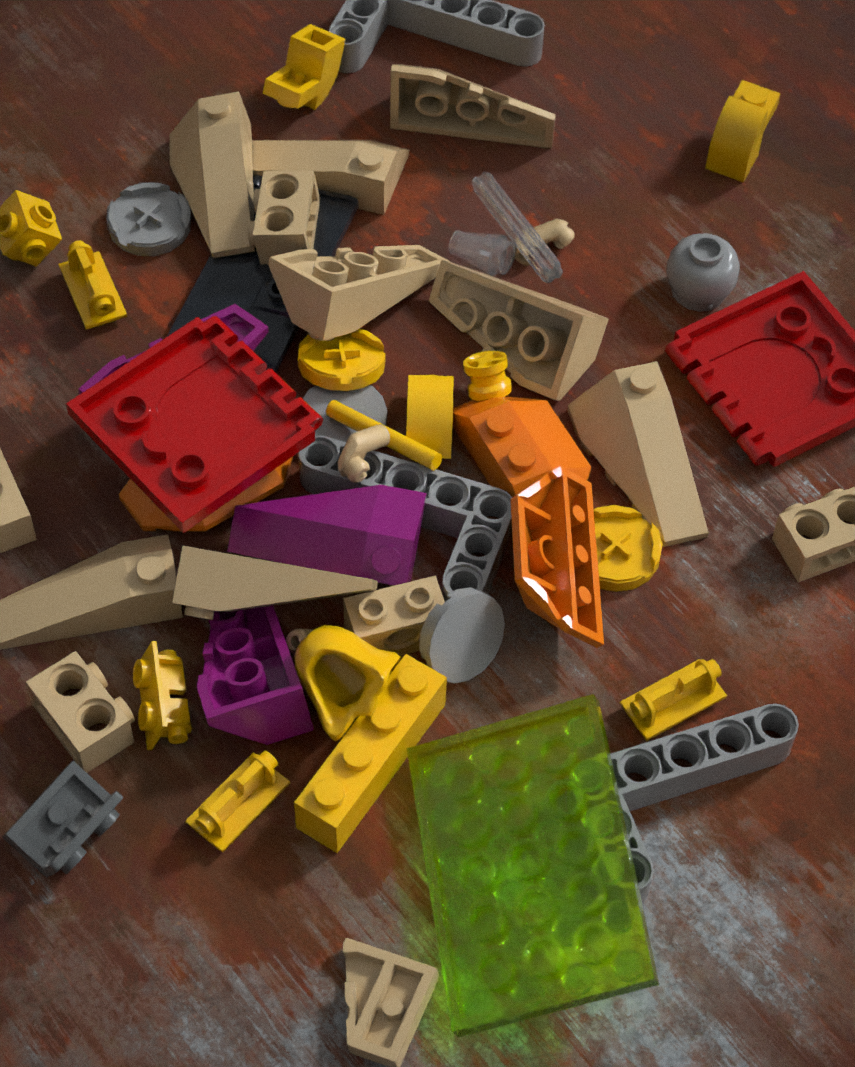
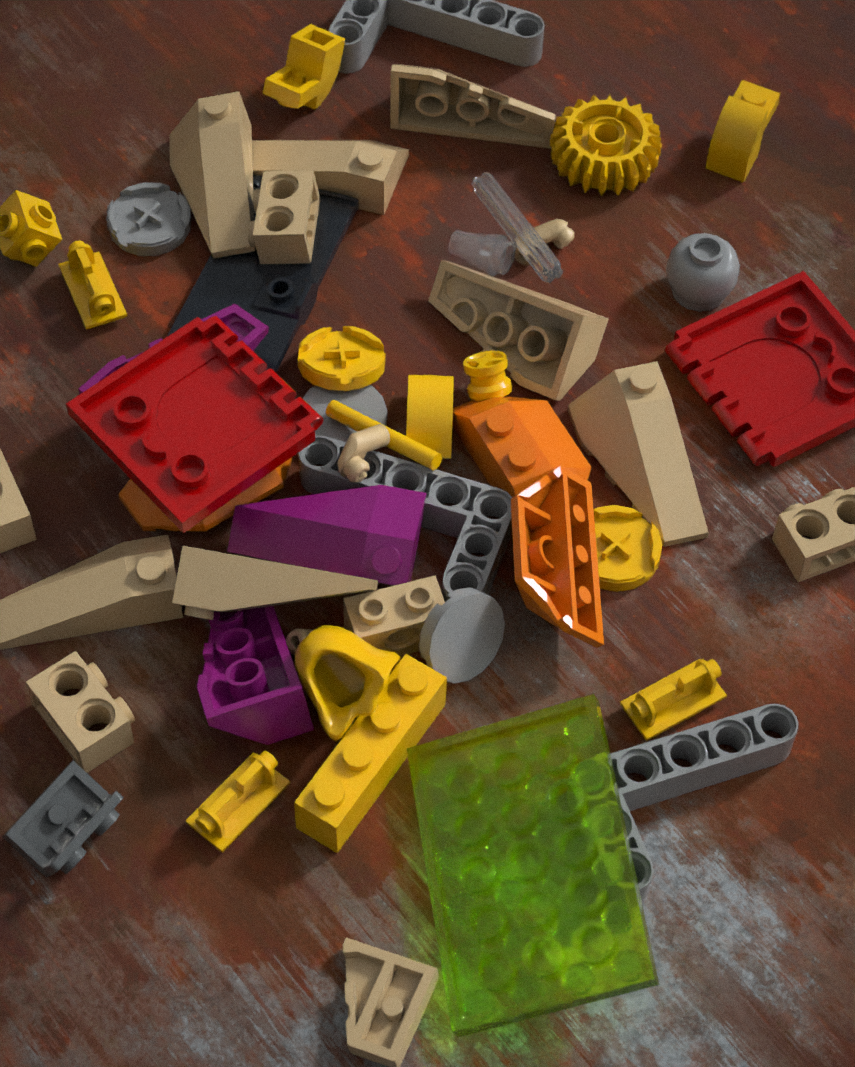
(158, 678): yellow hinge -> none
(350, 289): tan wedge -> none
(605, 144): none -> yellow gear

